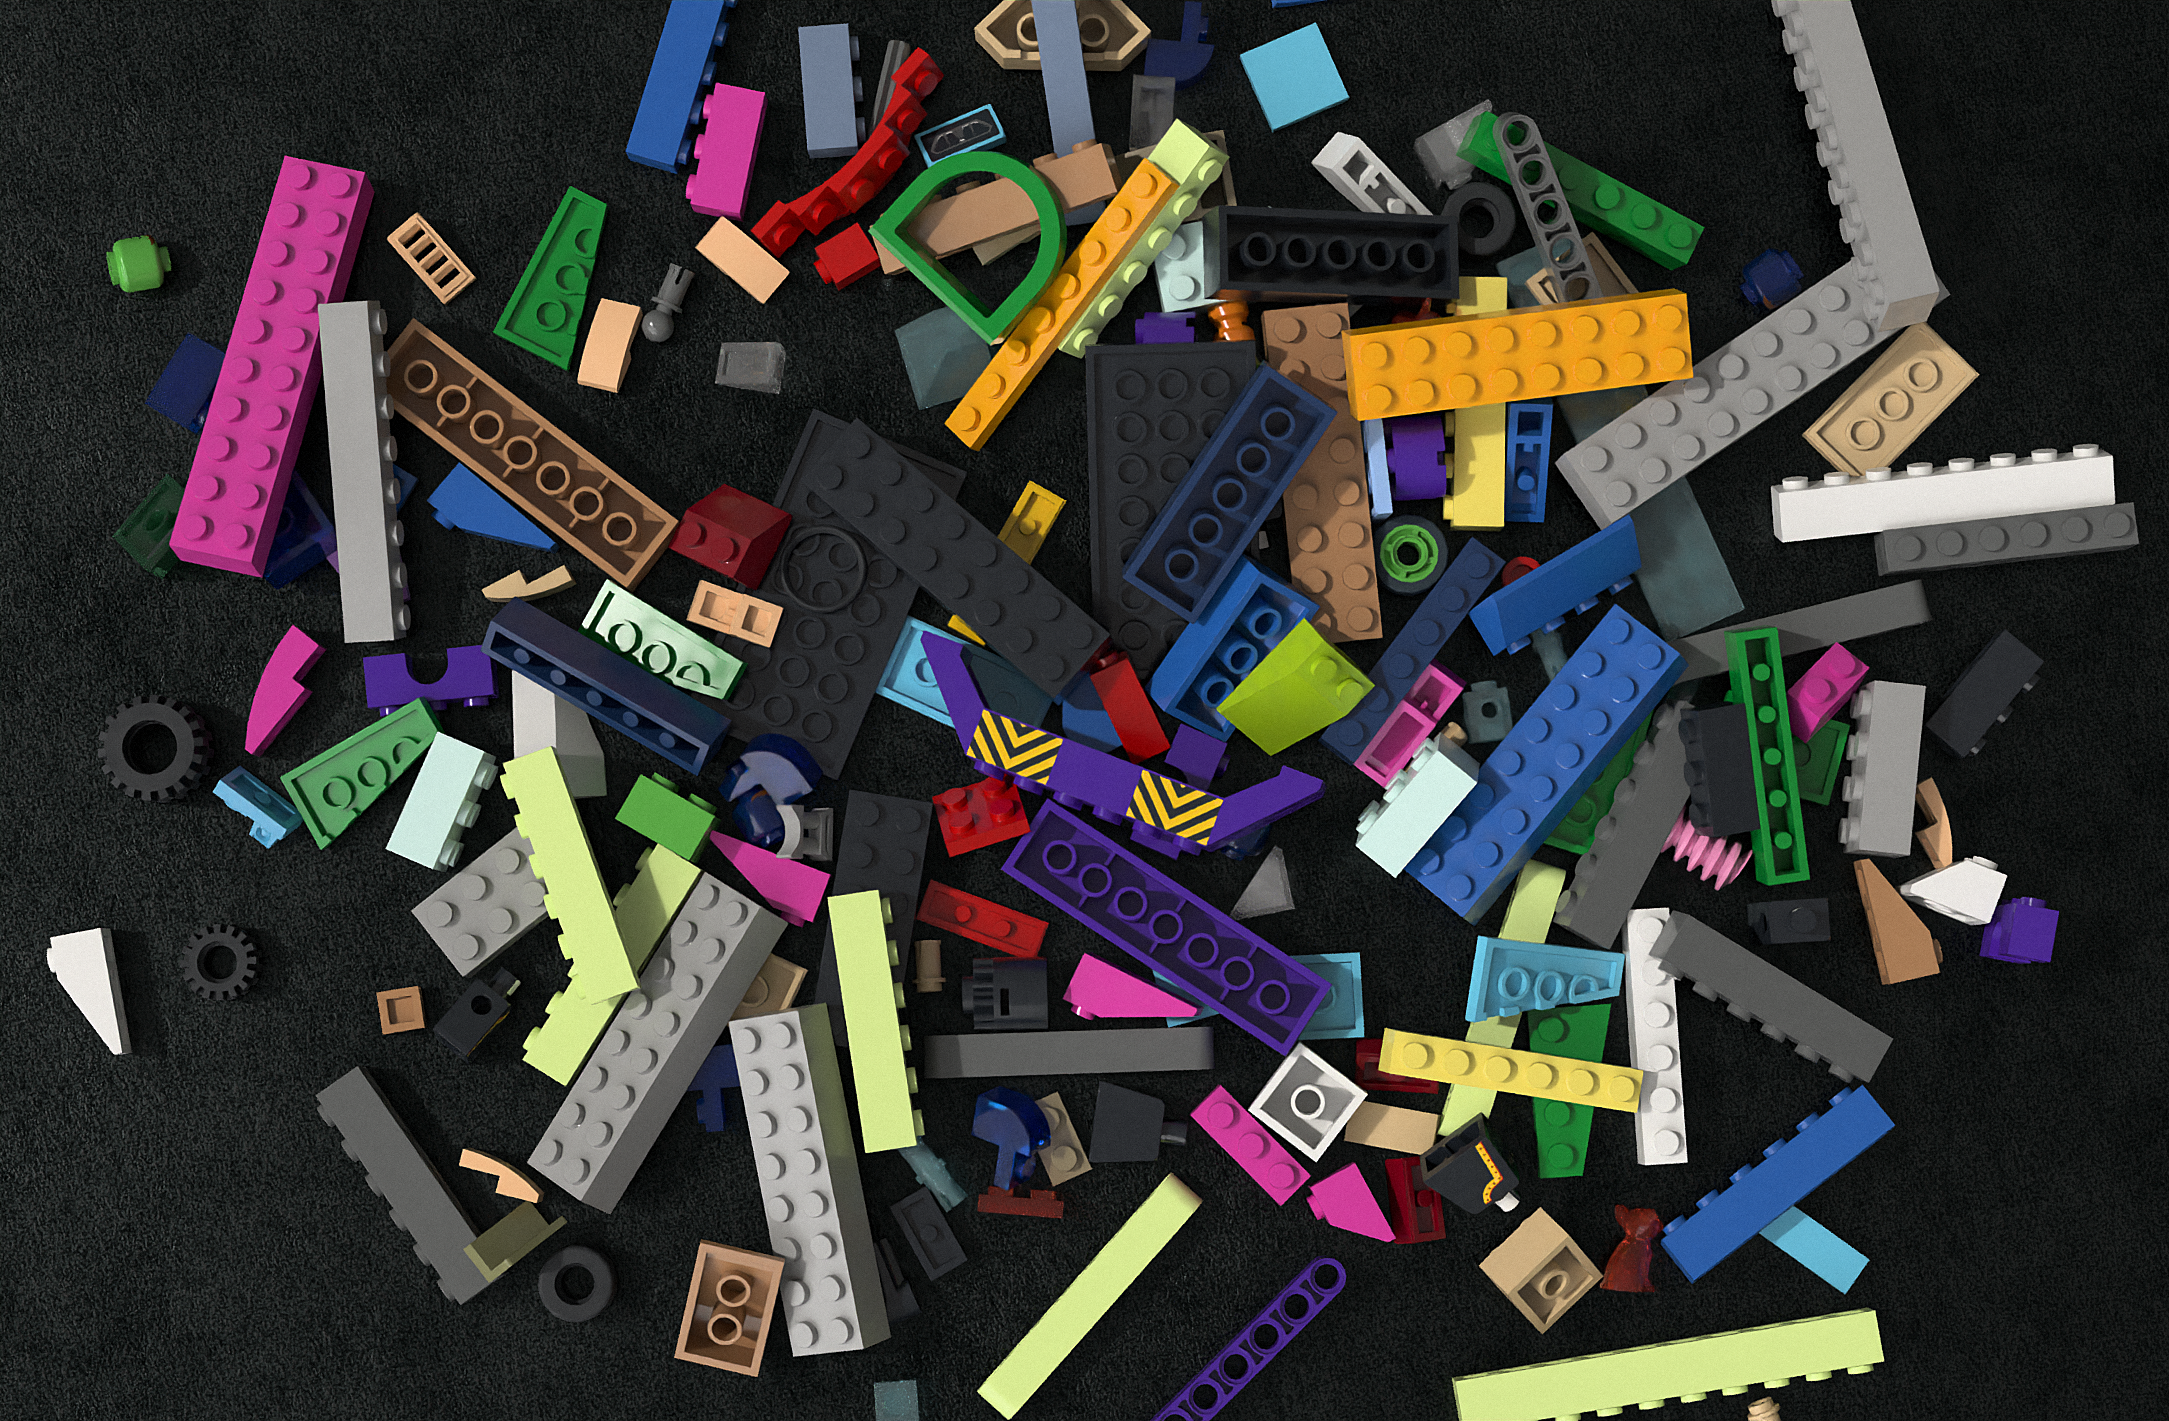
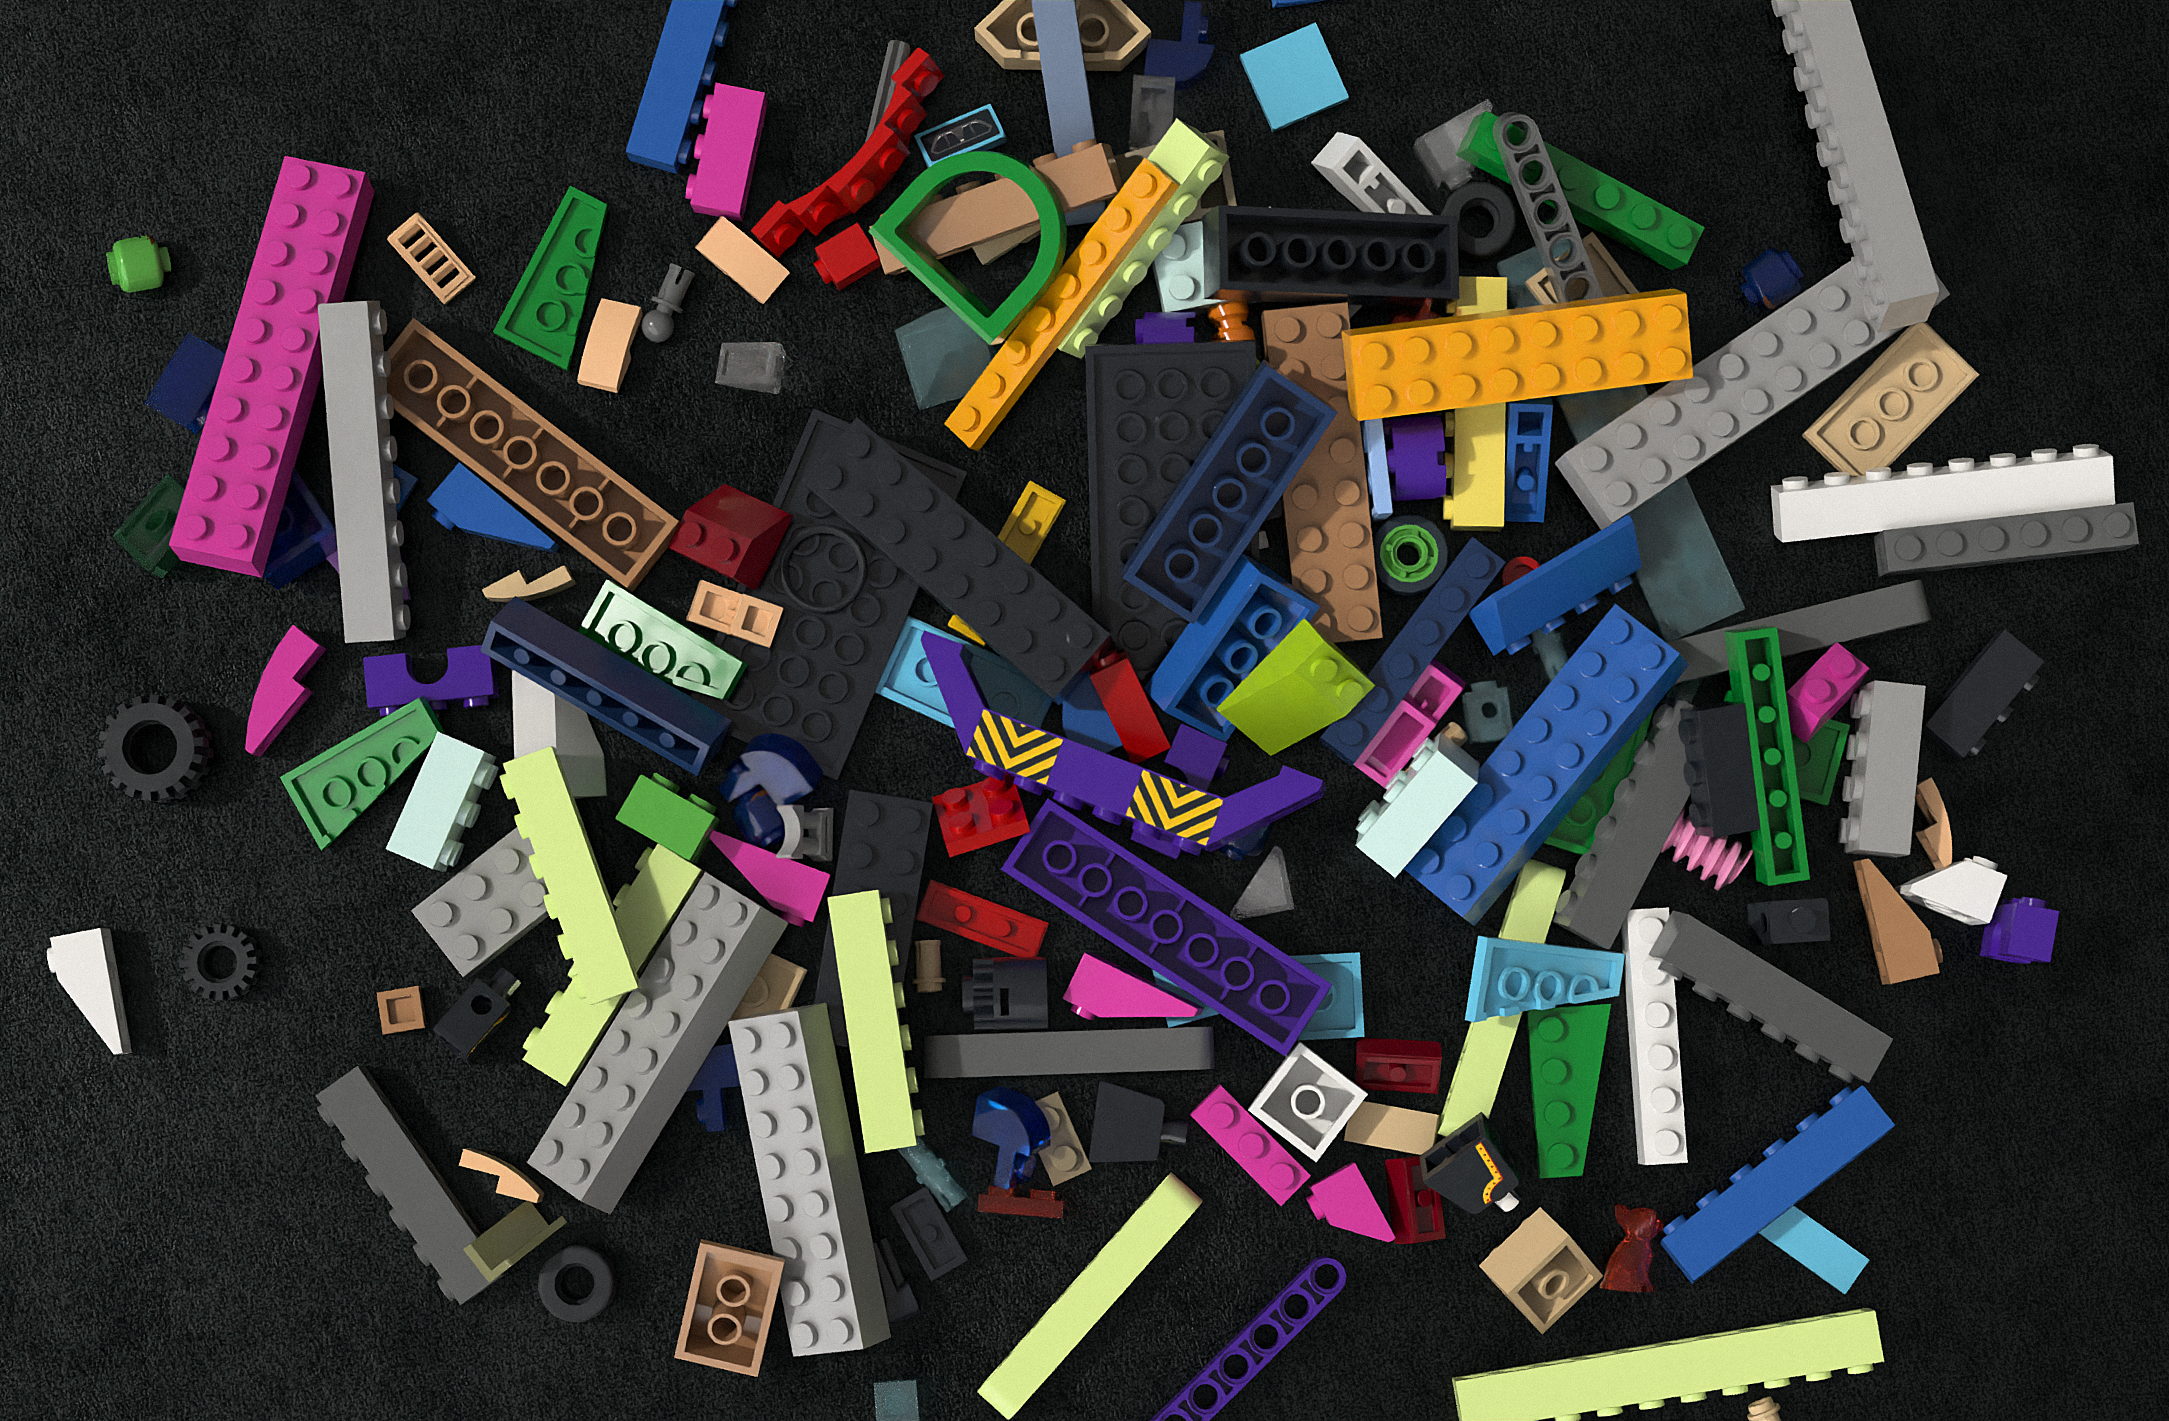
(271, 813): dark azure hinge -> none
(831, 90): sand blue brick -> none
(1510, 1070): light yellow brick -> none

